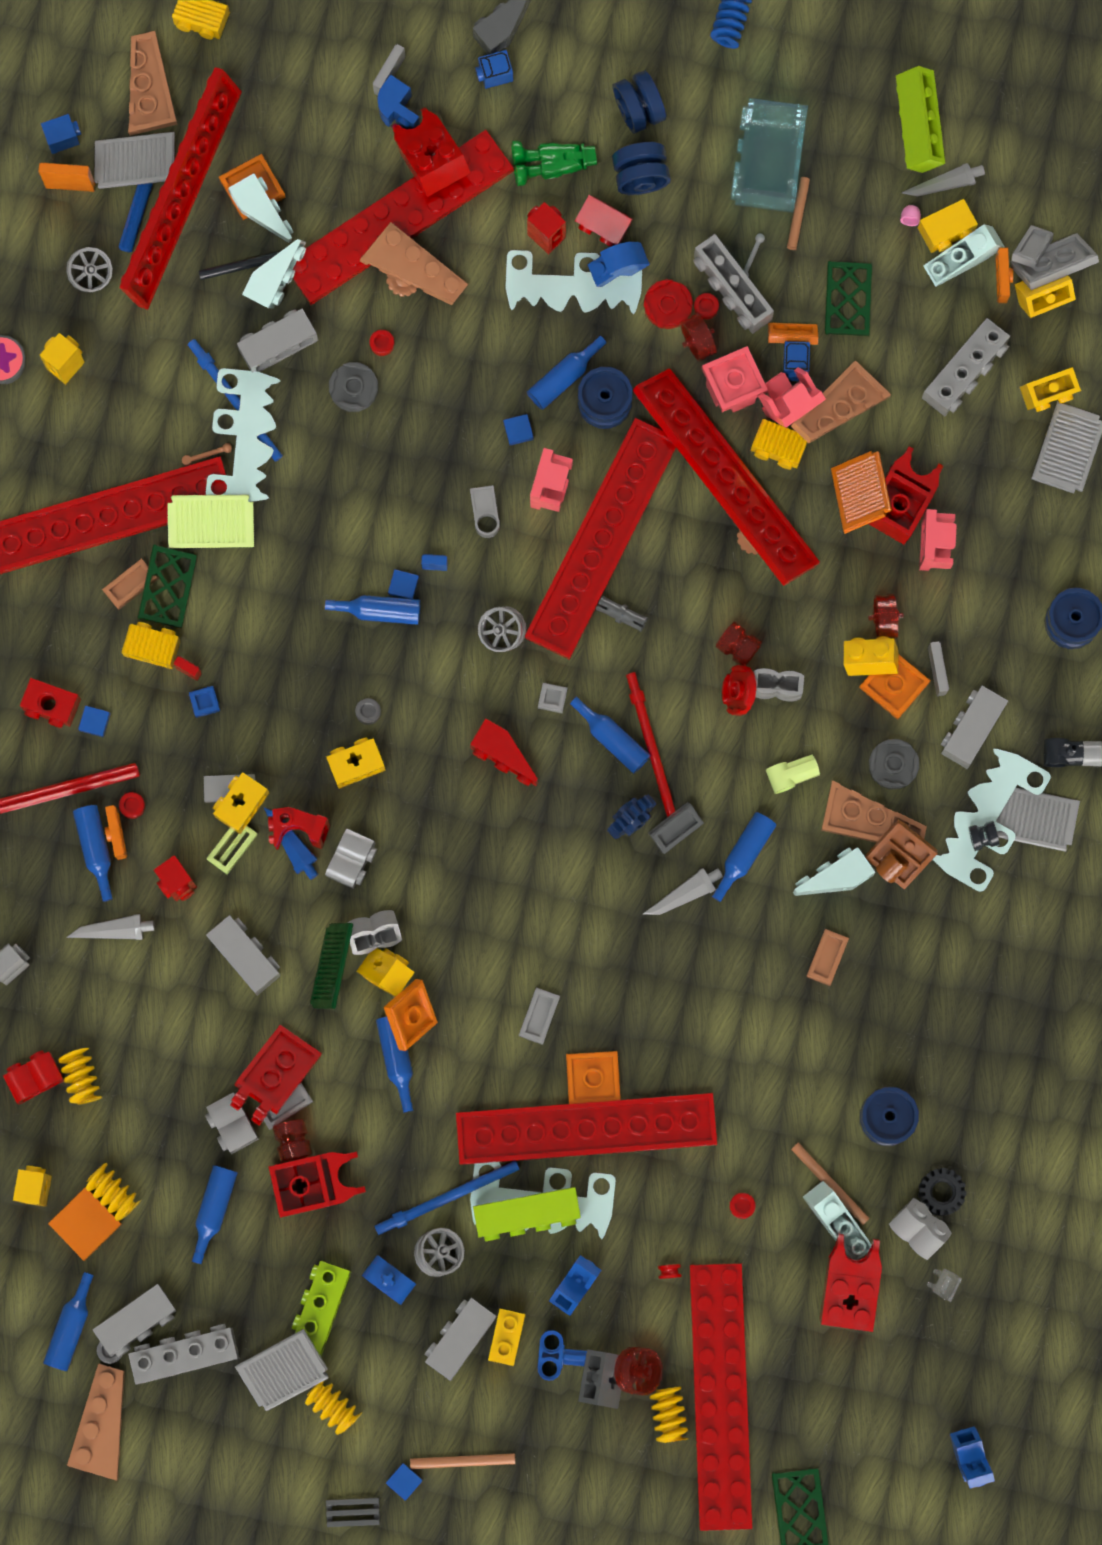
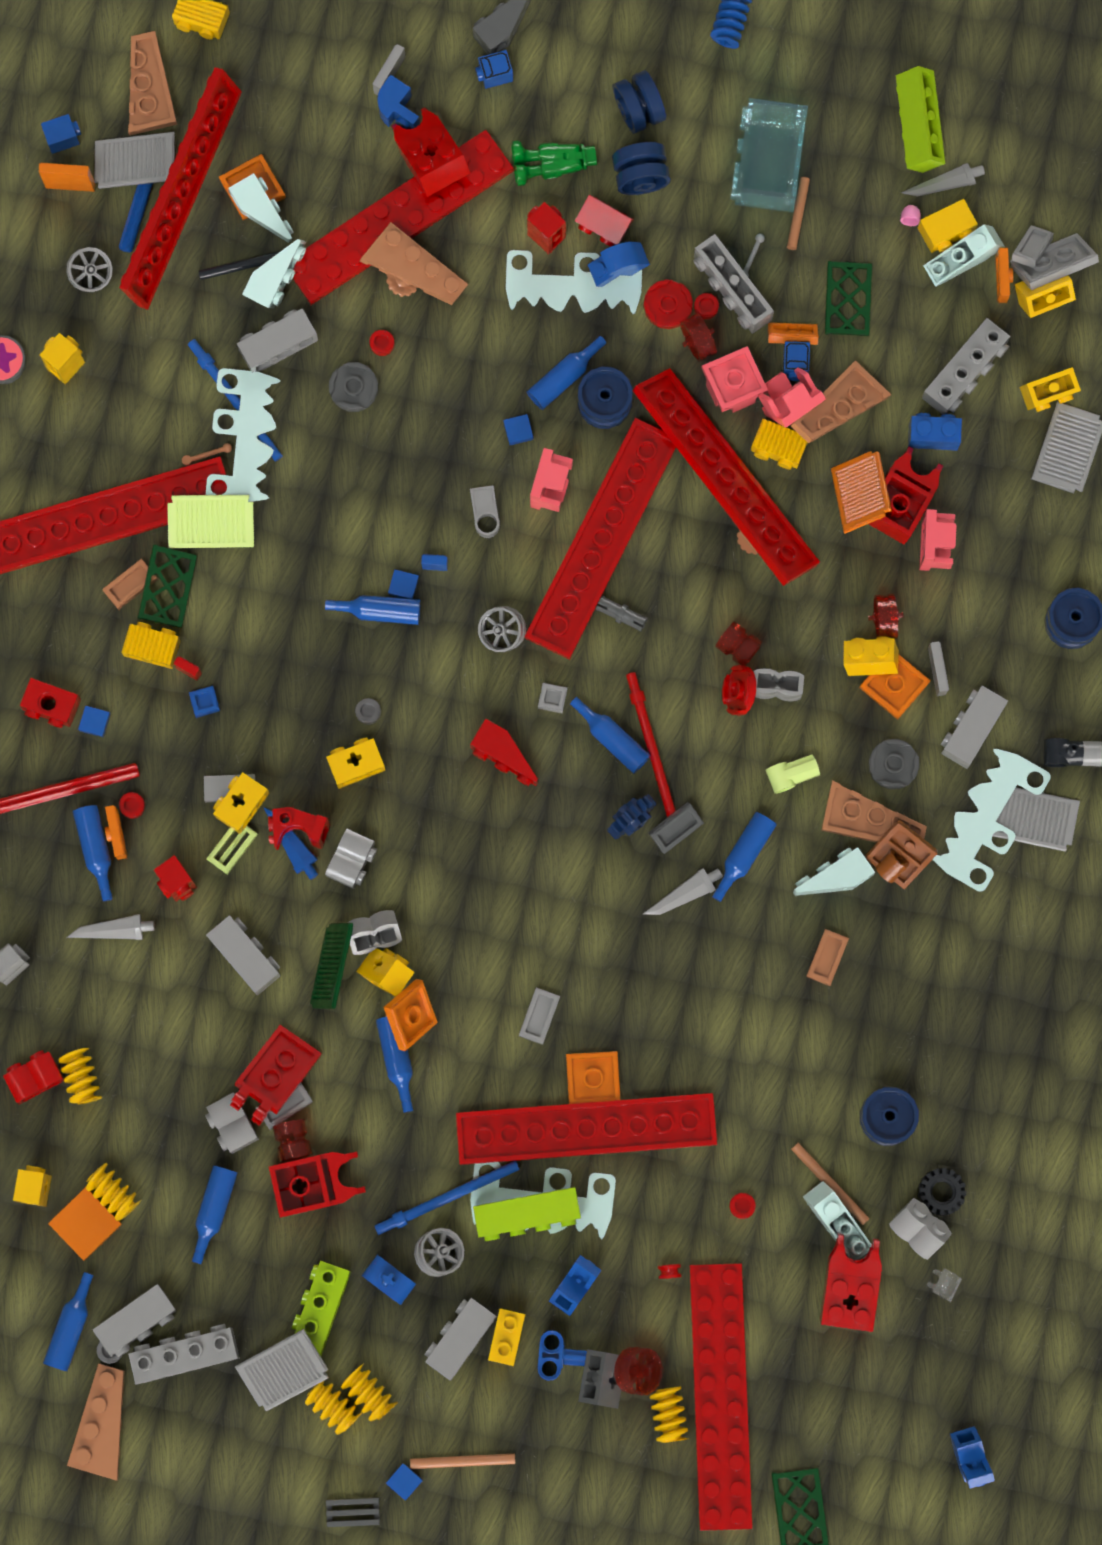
(368, 1394): none -> yellow piece
(934, 432): none -> blue brick
(977, 836): black wheel -> none

